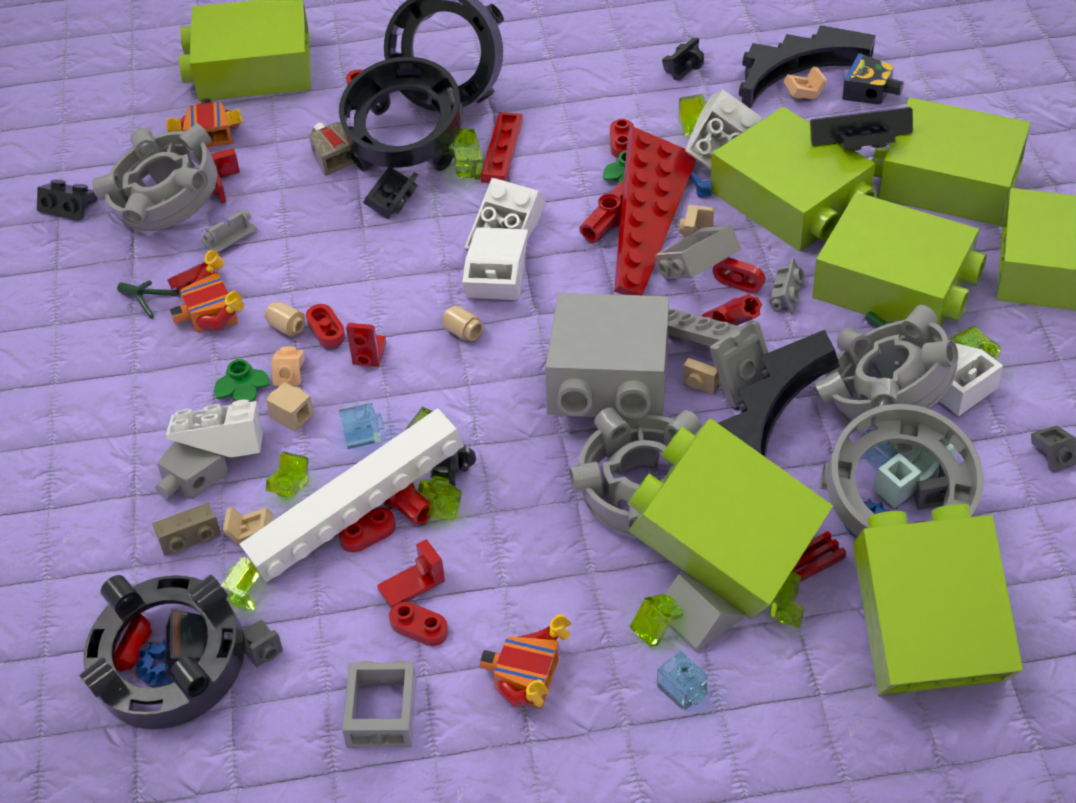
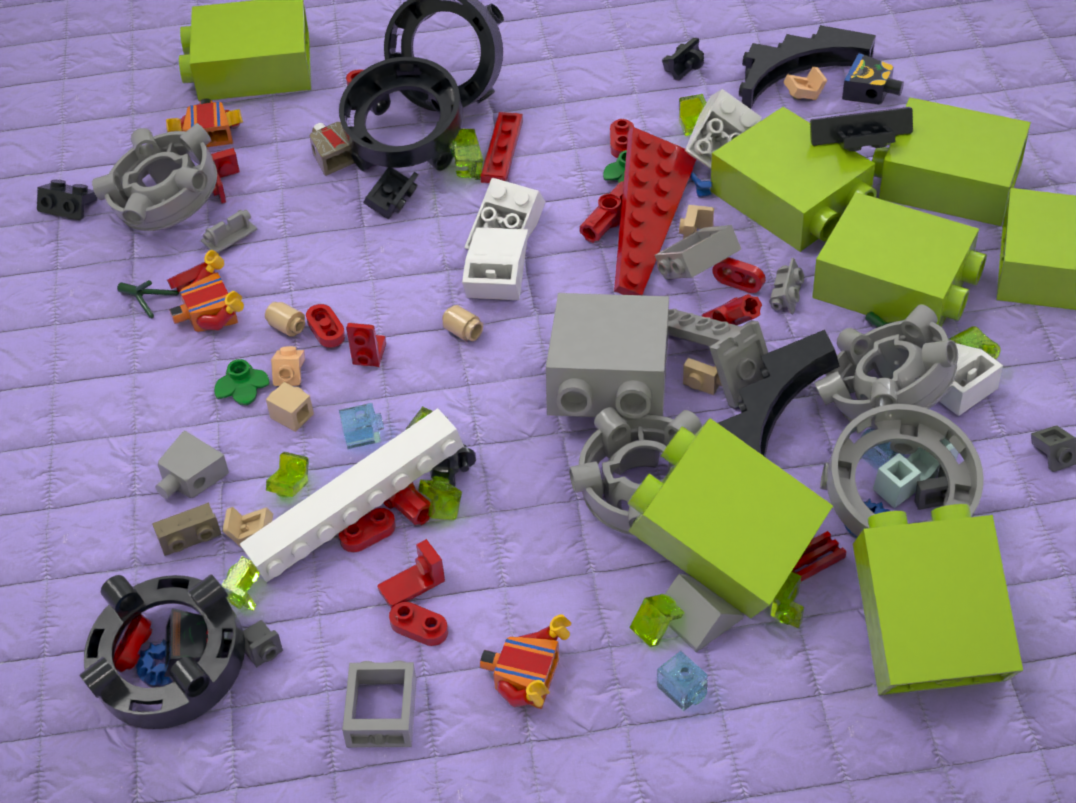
(221, 430): white slope -> none

